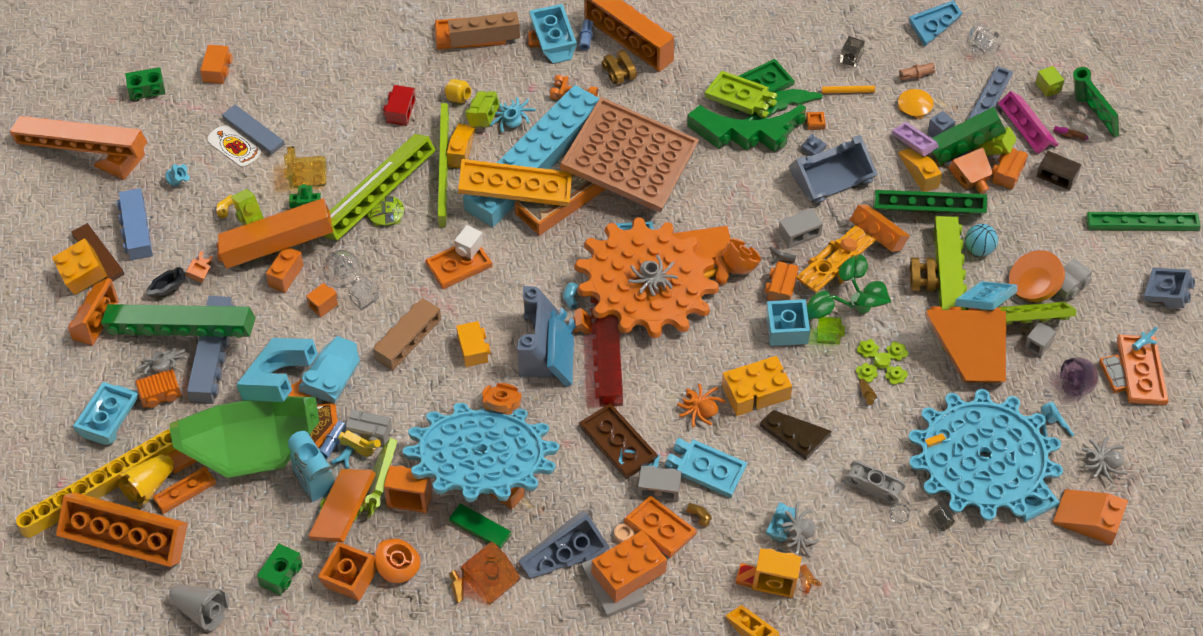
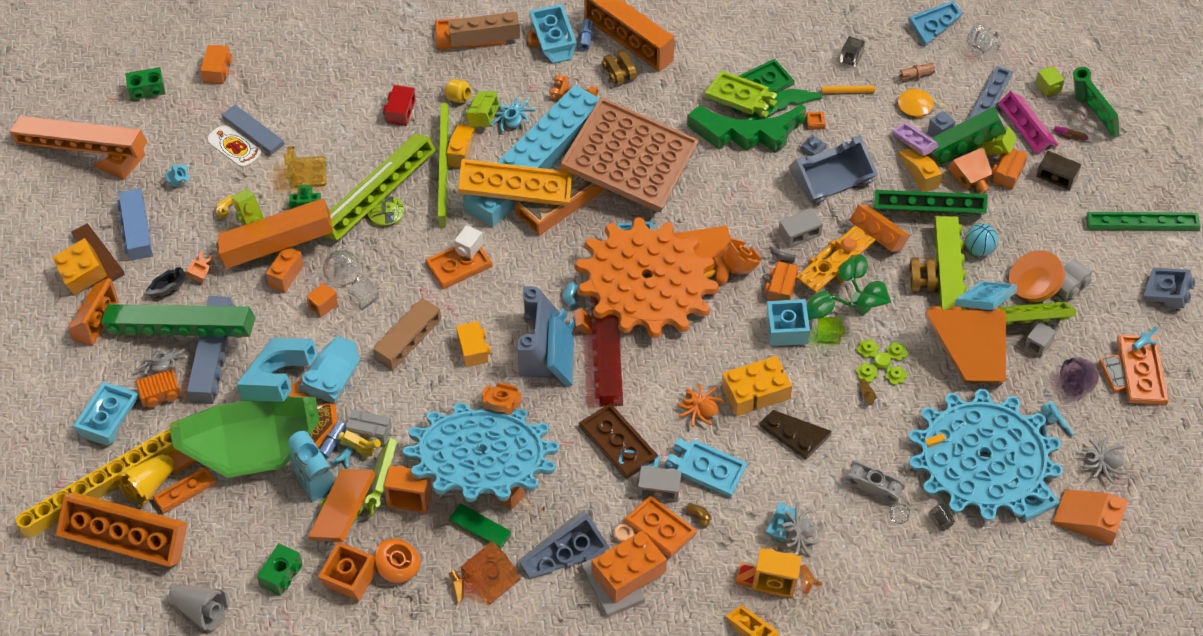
(652, 274): light grey animal -> none

